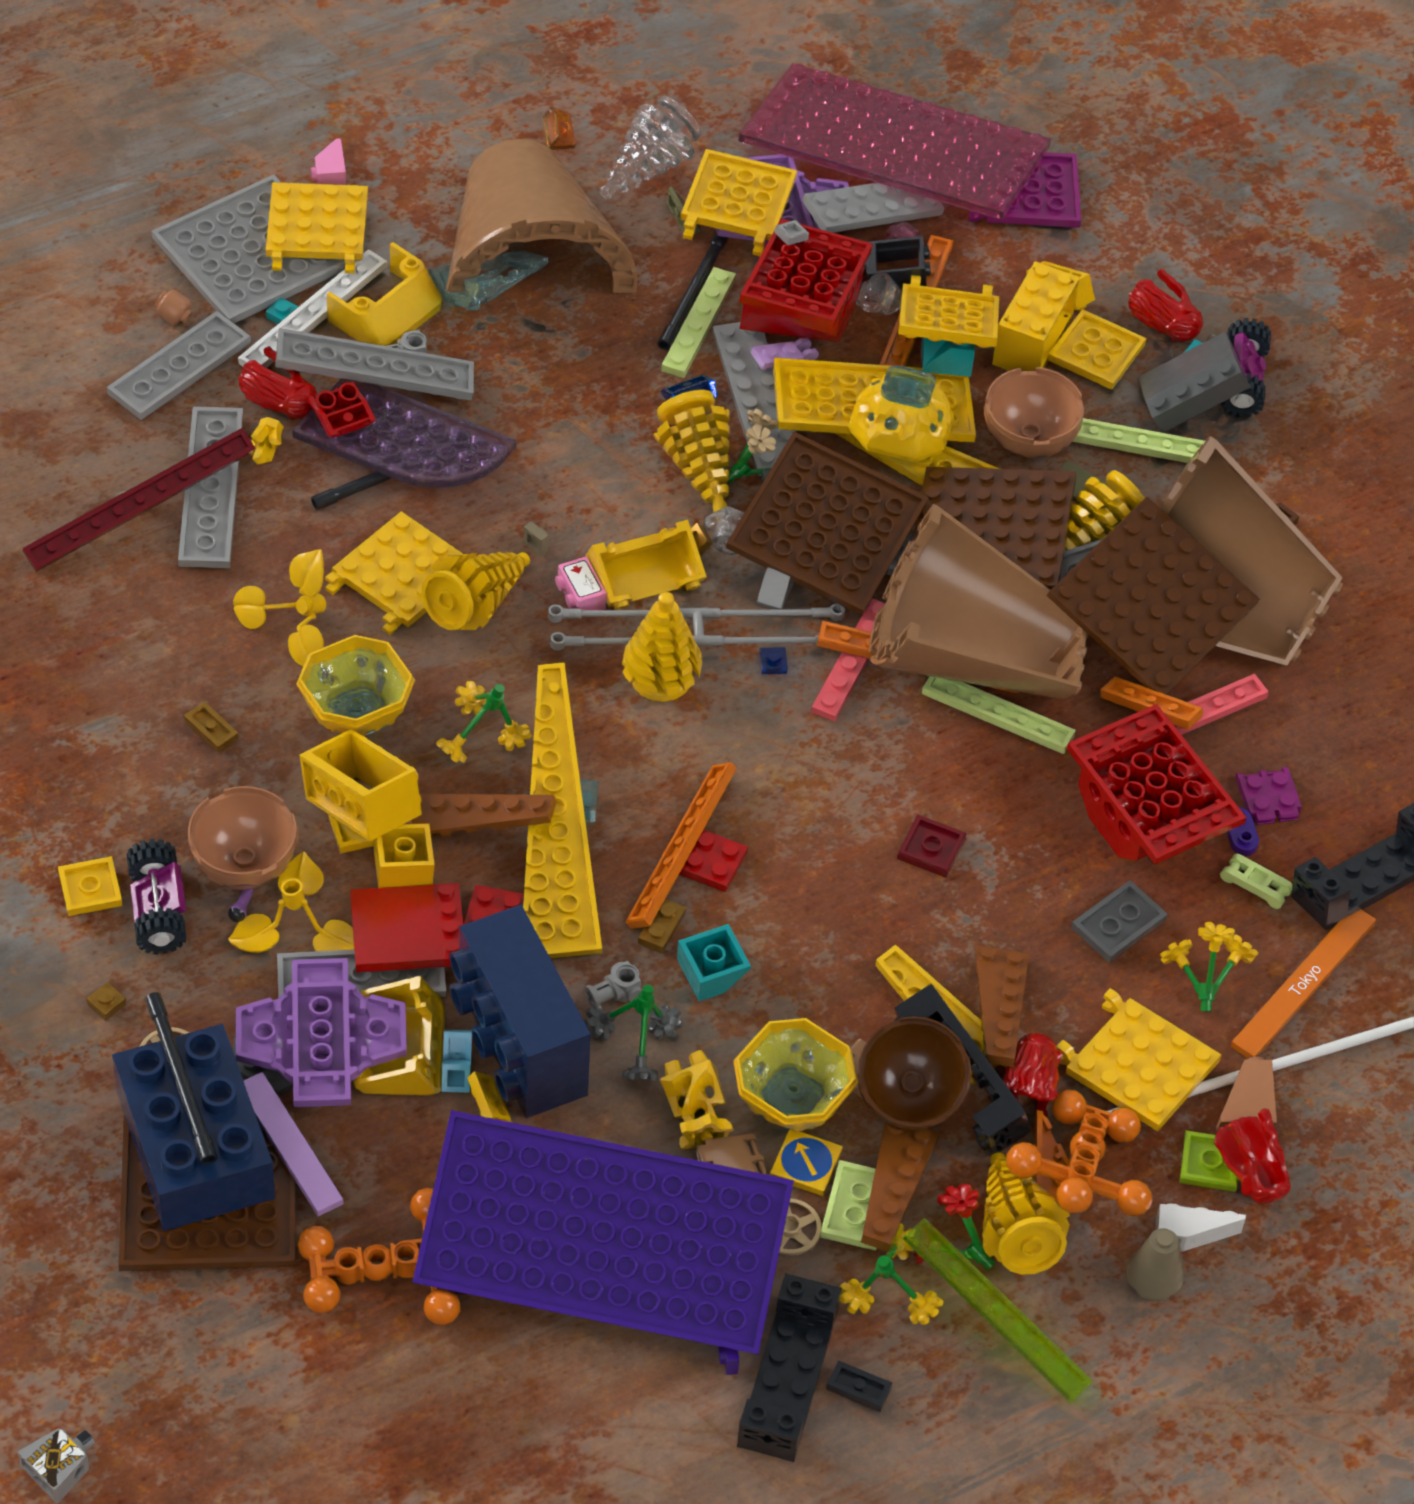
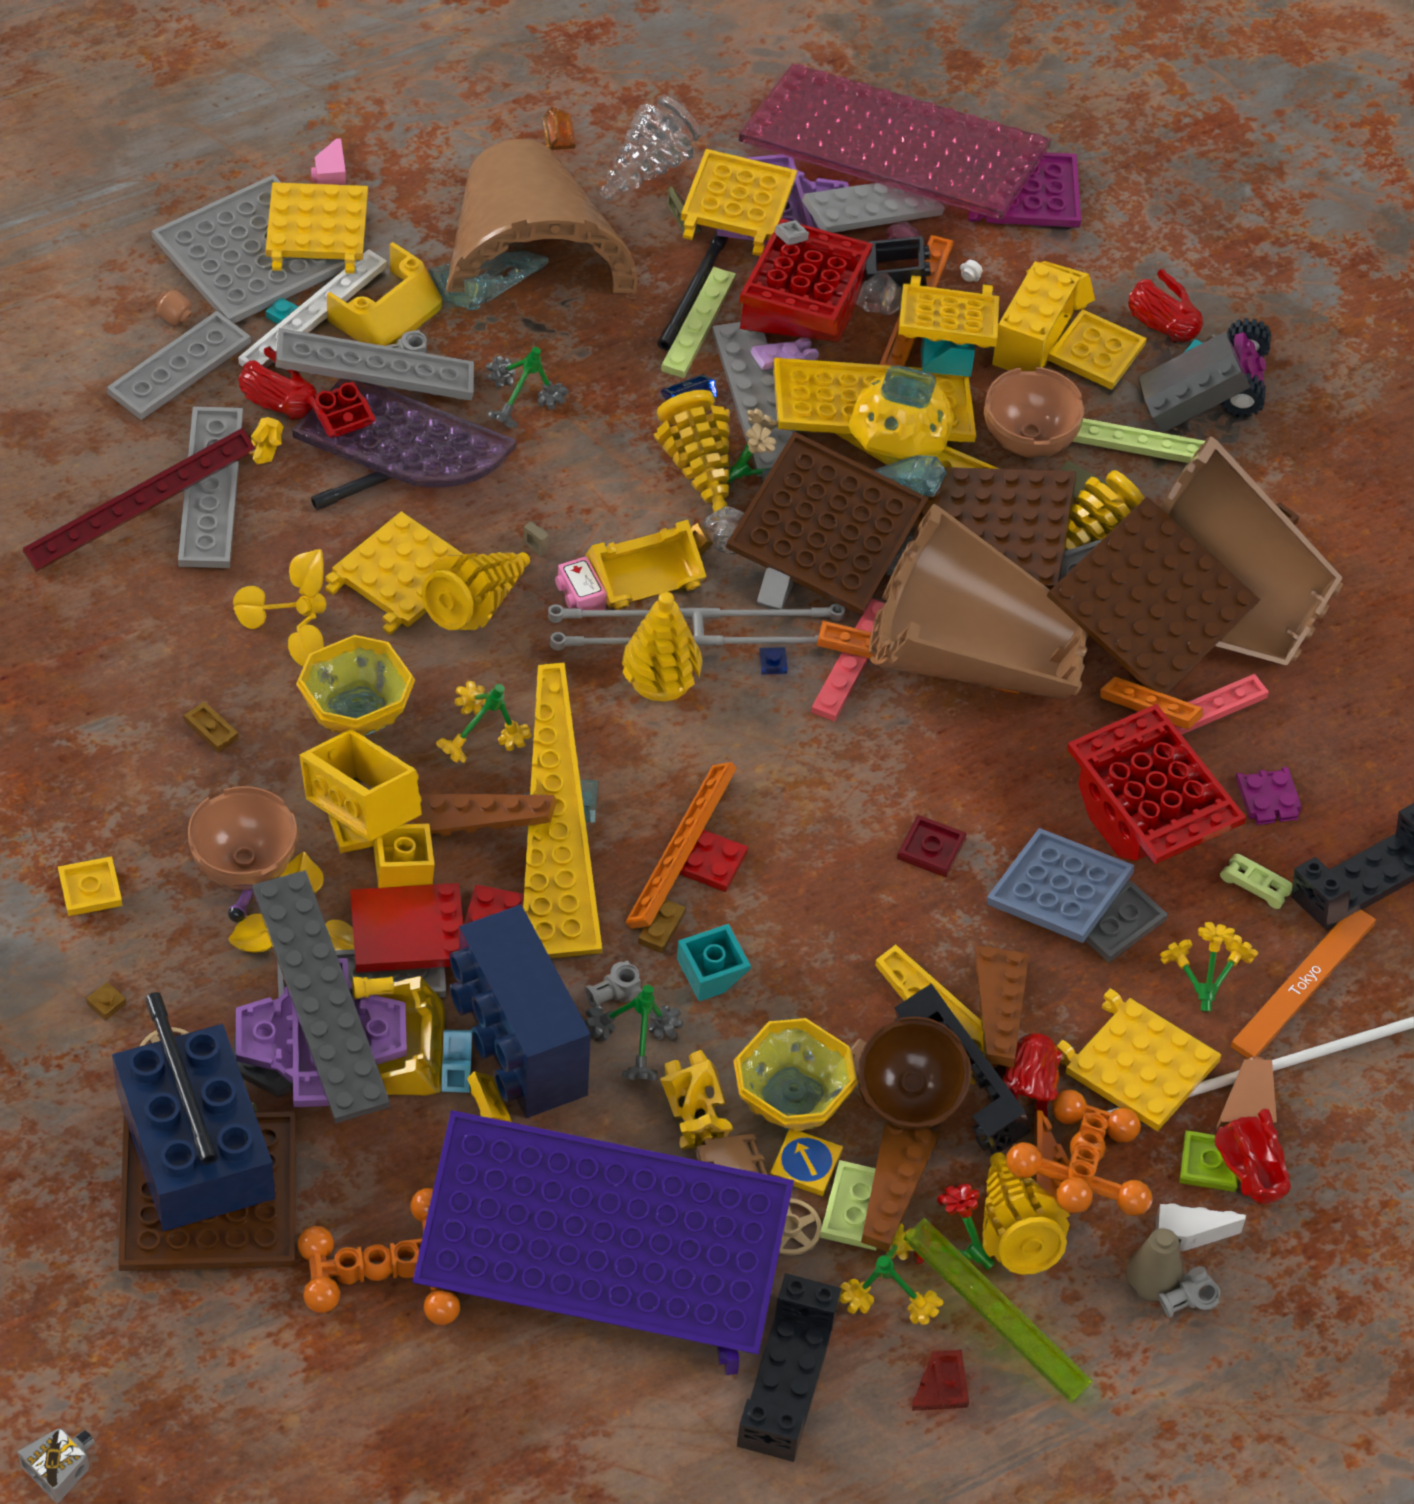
(157, 896): plate -> none
(292, 1146): lavender tile -> none
(321, 997): none -> dark grey plate
(376, 986): none -> yellow pin
(503, 371): none -> dark grey plant
(859, 1386): black plate -> none
(917, 472): none -> clear light blue slope
(942, 1383): none -> clear red wing
(971, 271): none -> white plate
(1000, 713): yellowish green plate -> none
(1060, 885): none -> sand blue plate
(1189, 1293): none -> light grey connector
(1248, 831): dark purple plate -> none

